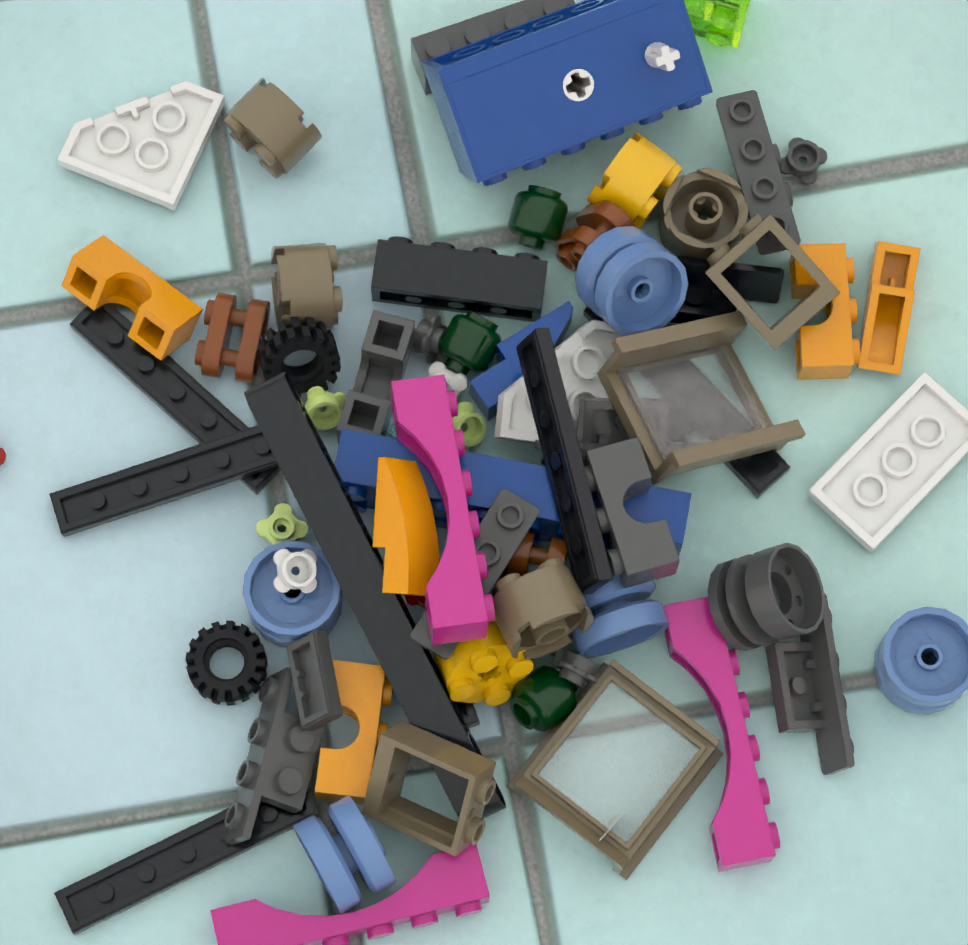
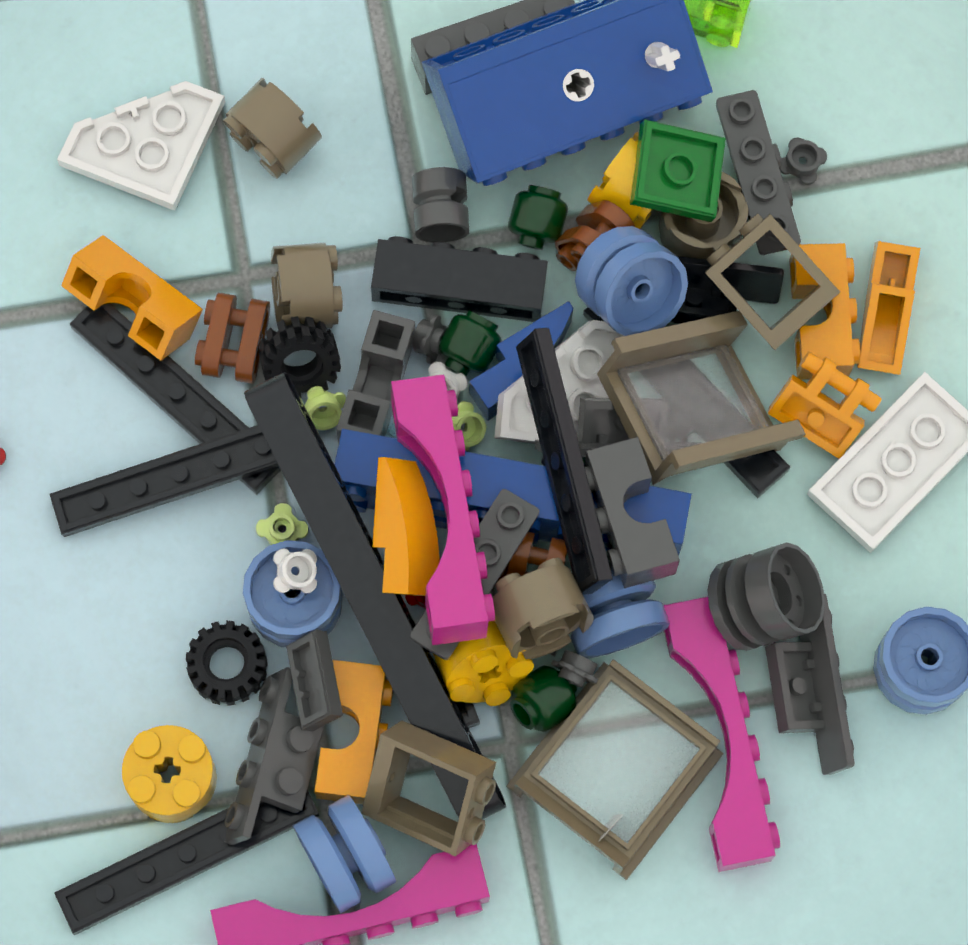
(152, 754): none -> yellow brick
(441, 208): none -> dark grey wheel
(677, 171): none -> green tile
(824, 420): none -> light orange plate

